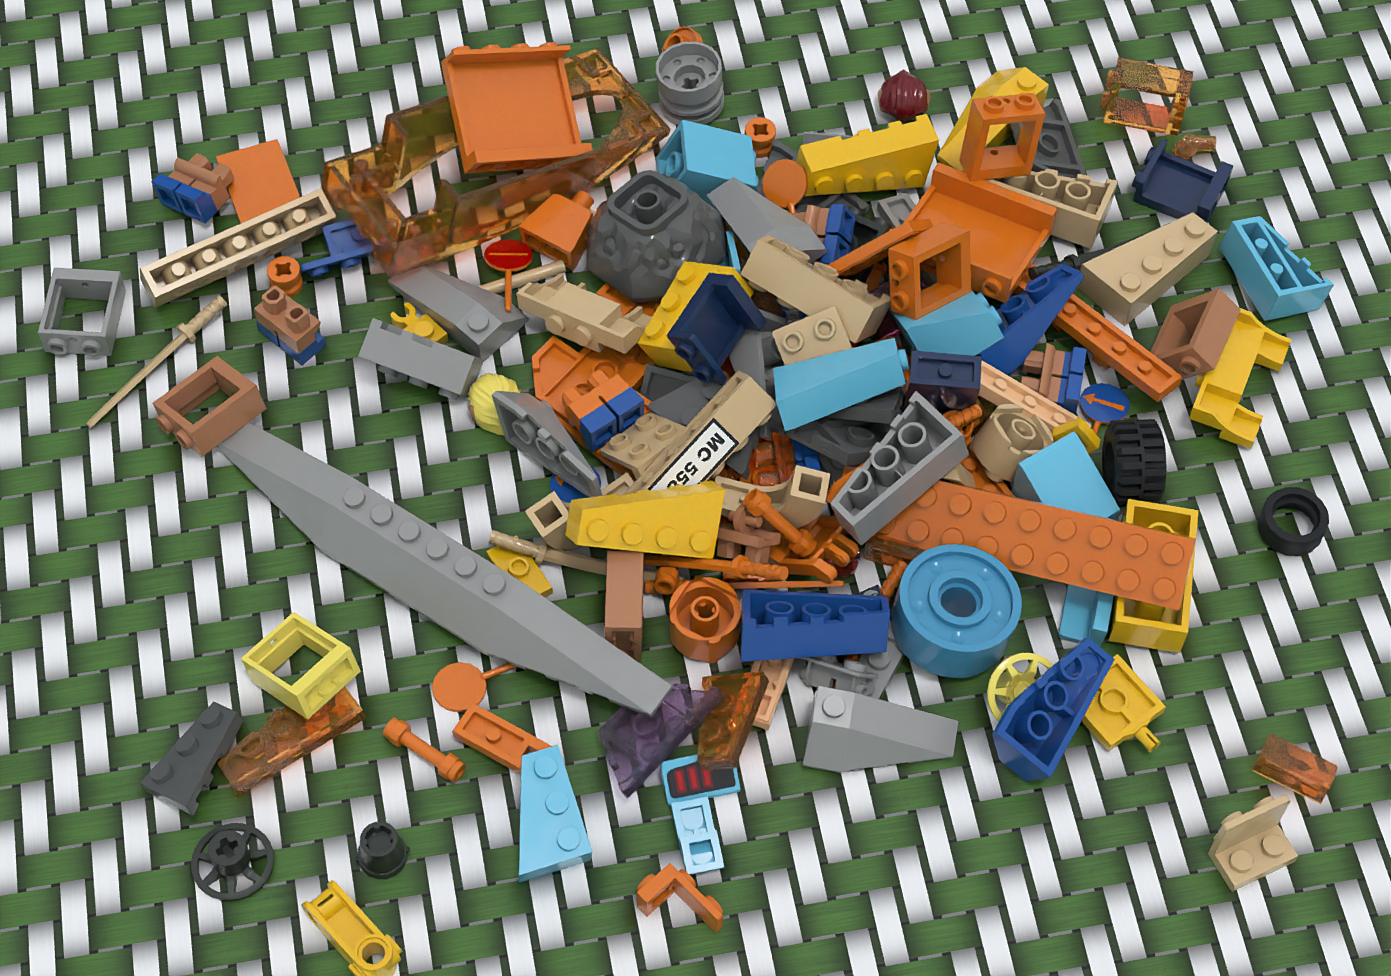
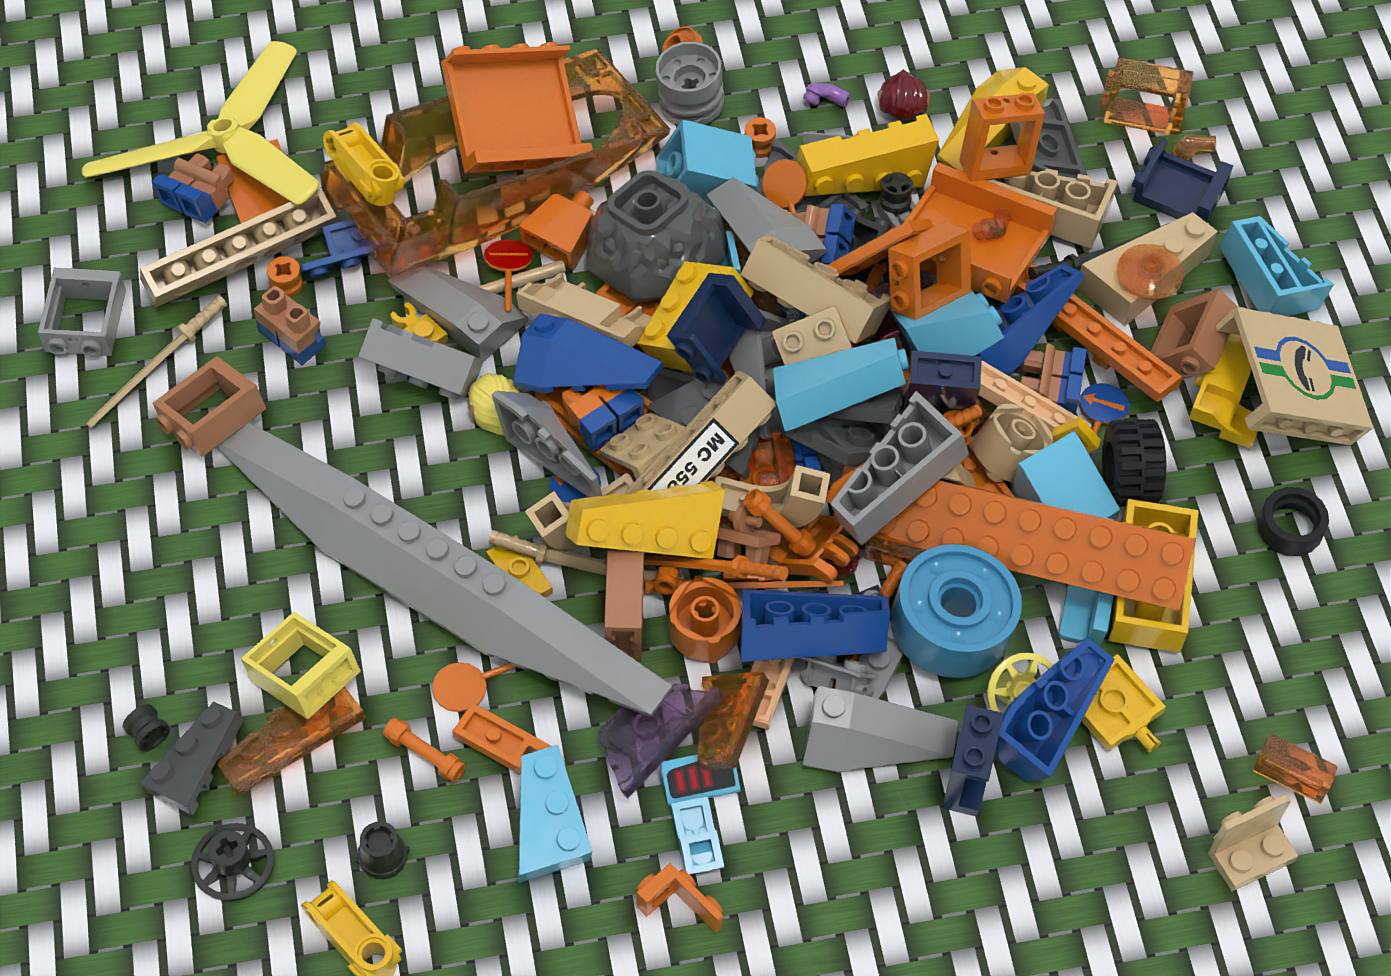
(146, 727): none -> pearl dark grey wheel
(232, 135): none -> light yellow piece
(364, 164): none -> yellow piece
(568, 354): none -> blue wedge
(827, 91): none -> medium lavender arm
(896, 192): none -> pearl dark grey wheel
(972, 760): none -> dark blue panel
(994, 227): none -> clear orange arm
(1150, 281): none -> clear orange dish
(1300, 377): none -> tan panel

